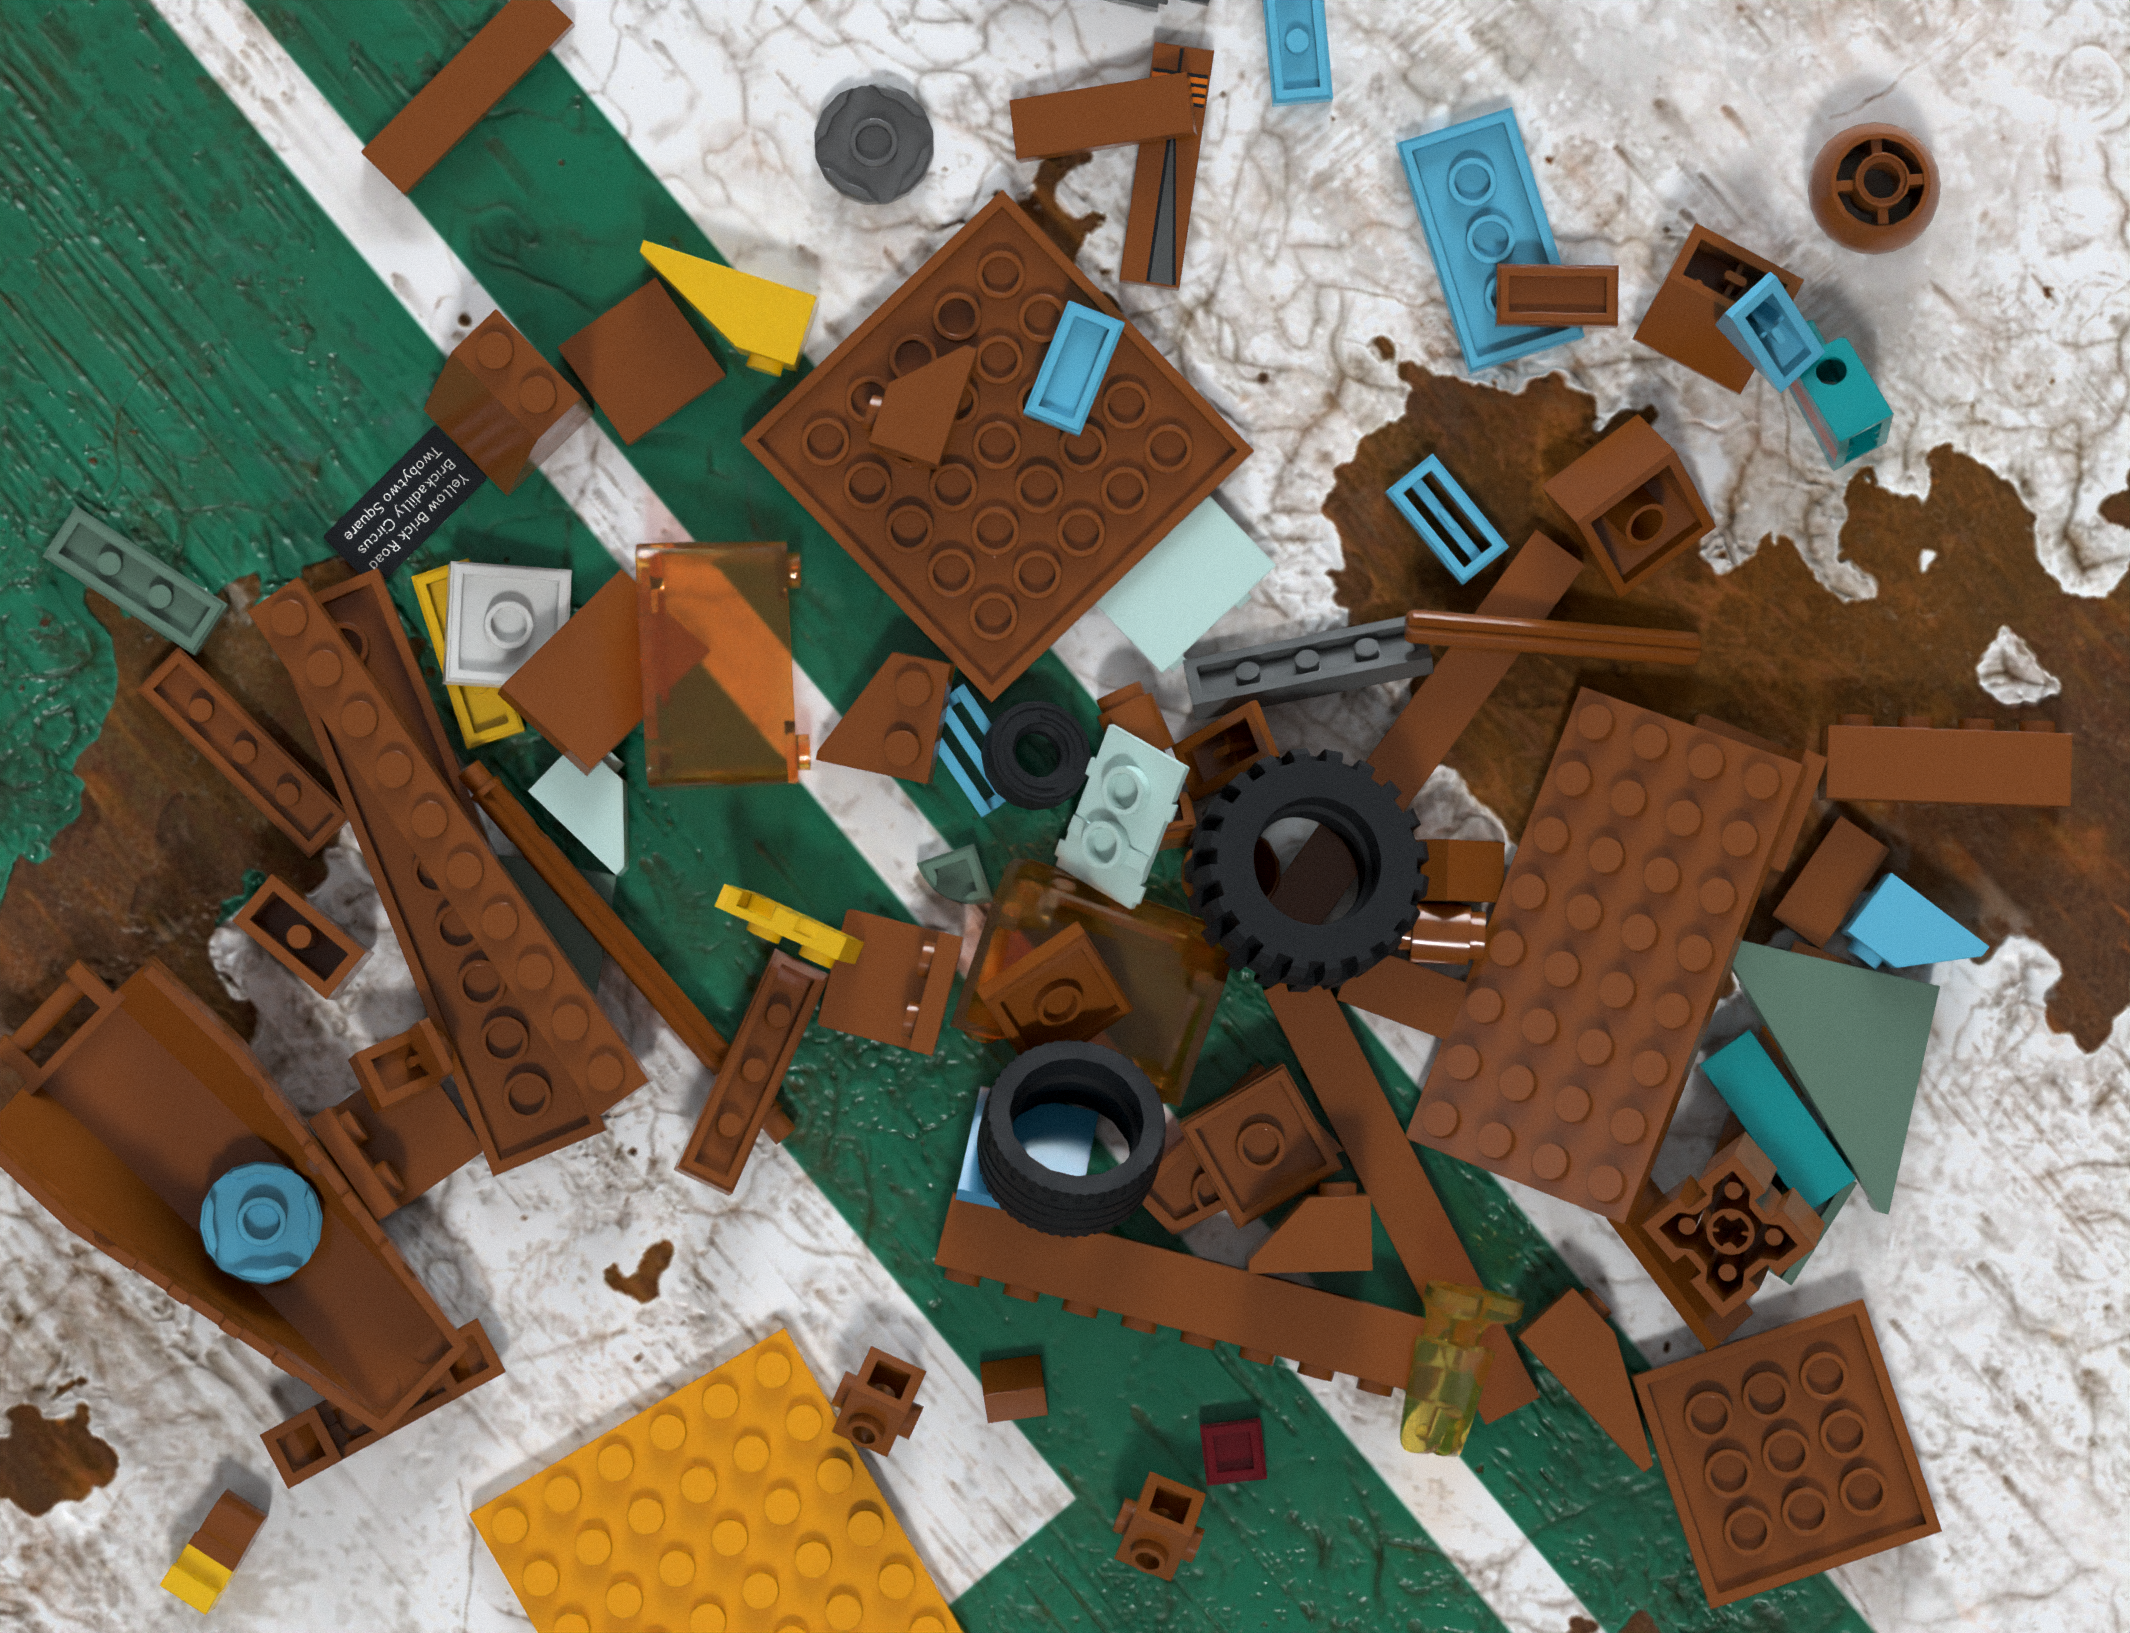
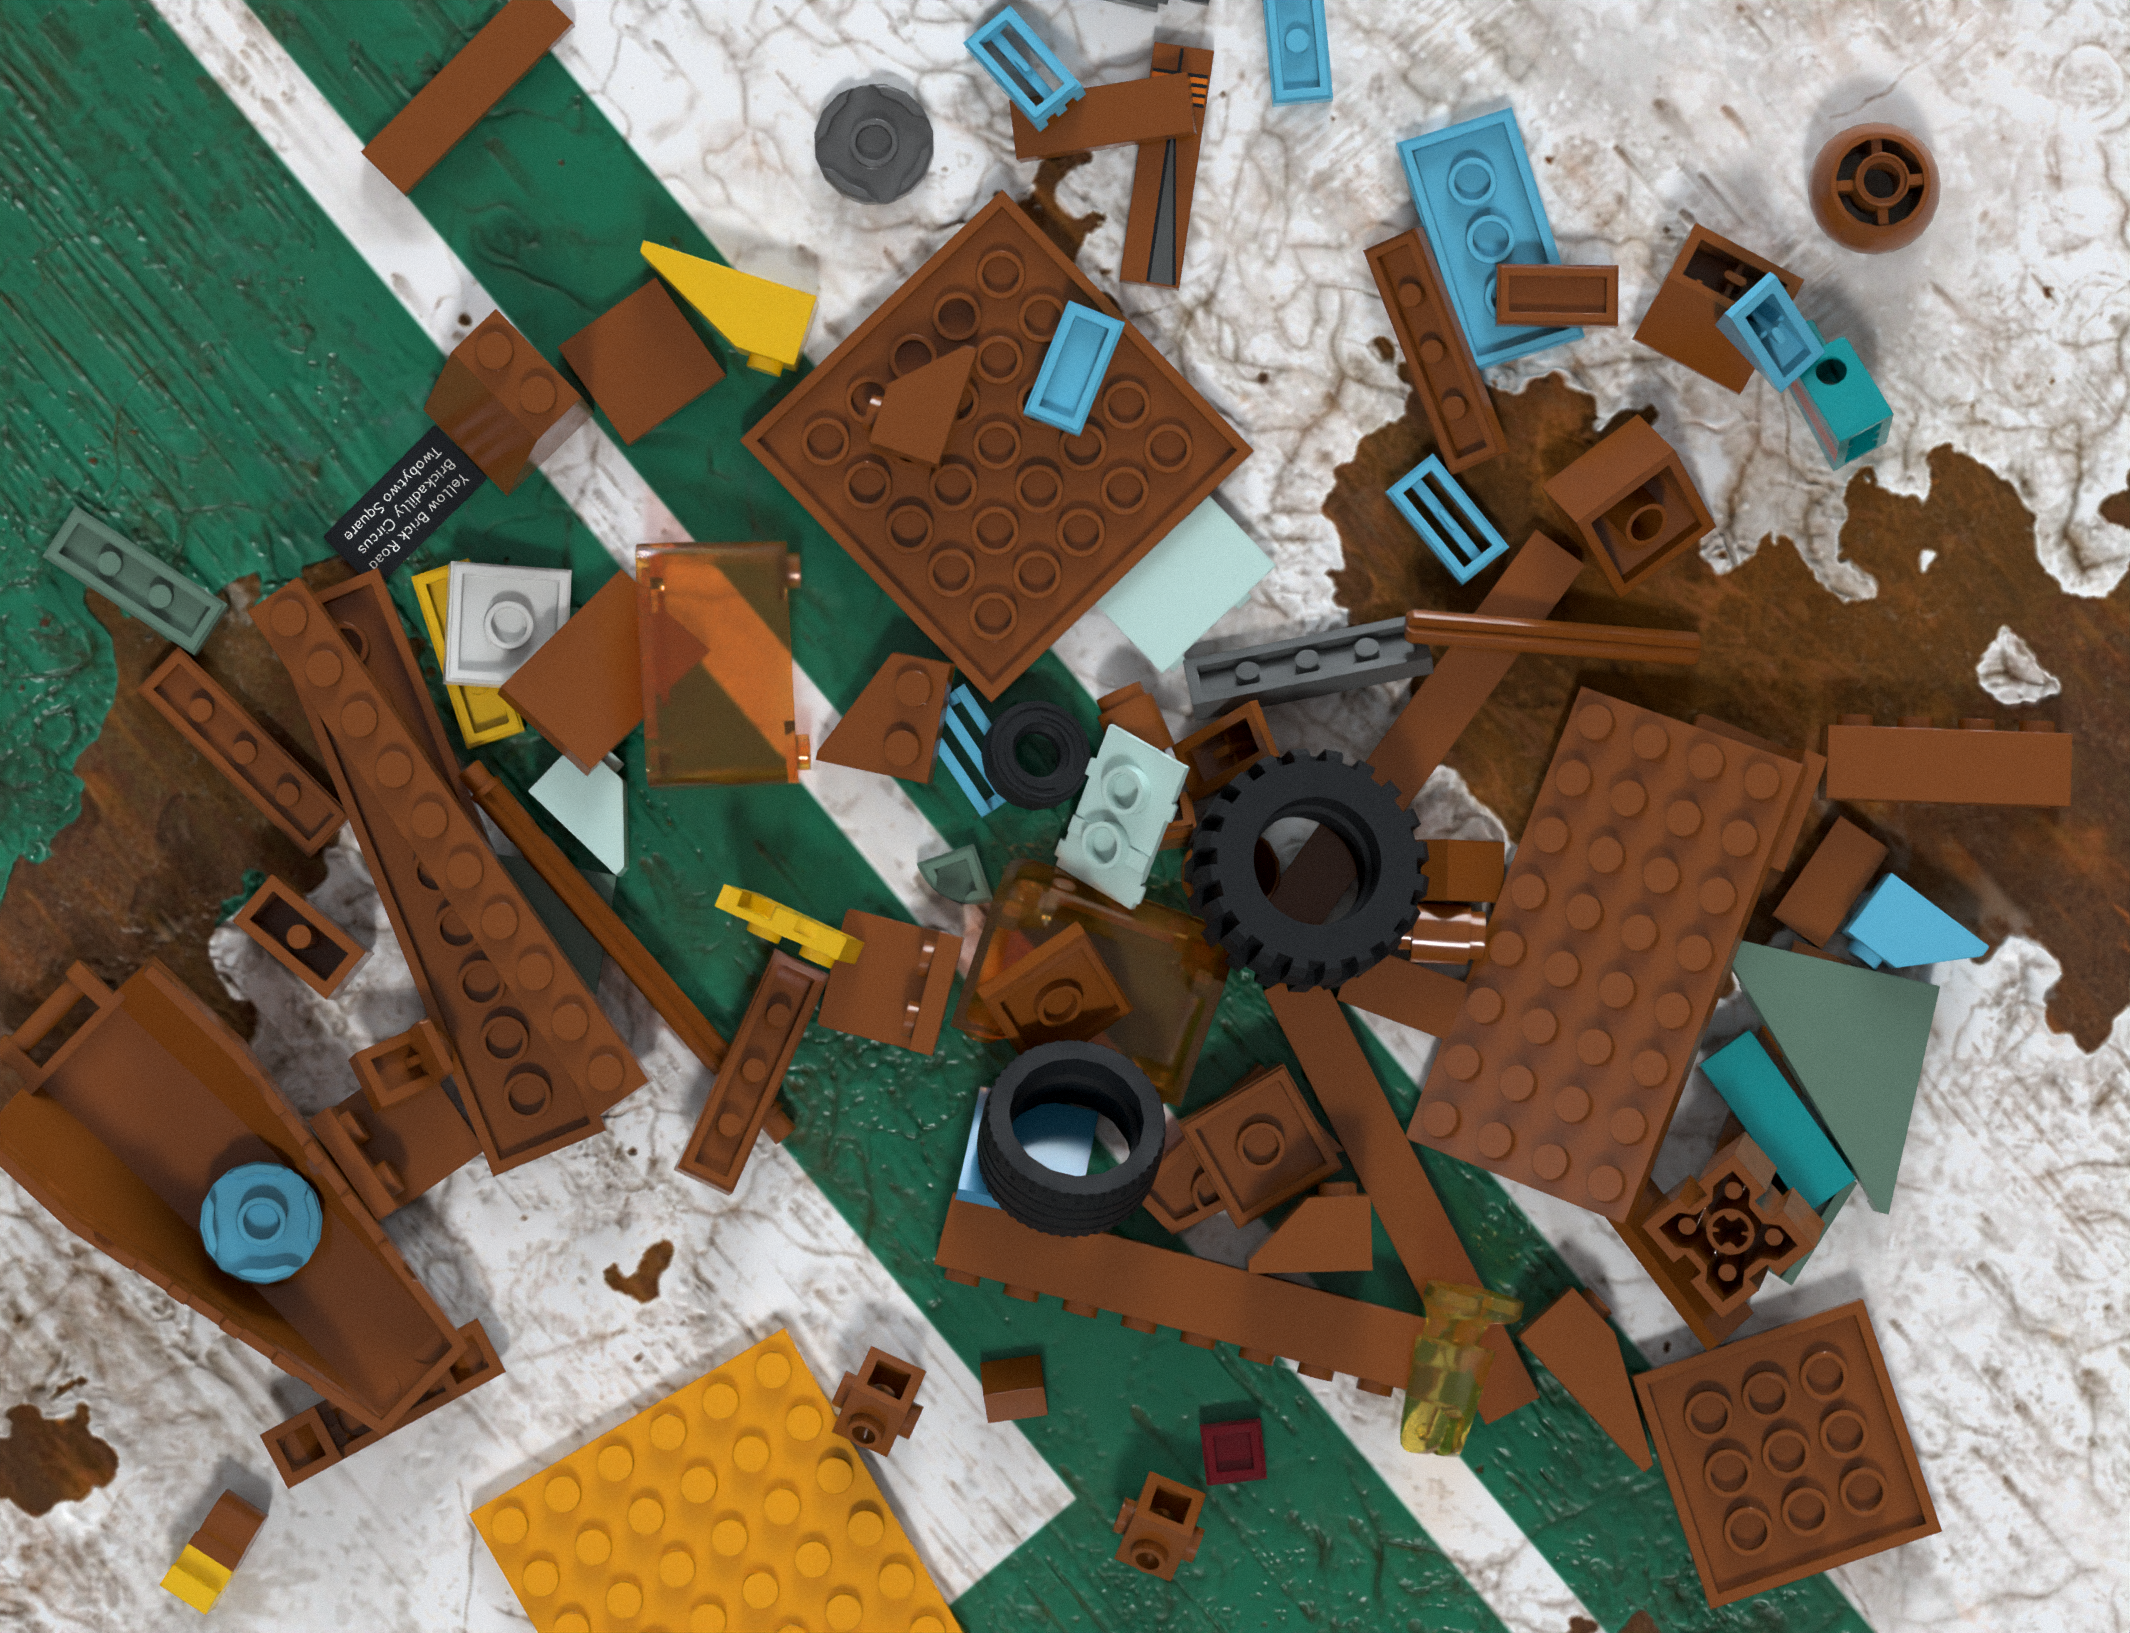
(1052, 101): none -> medium azure tile
(1436, 350): none -> dark orange tile

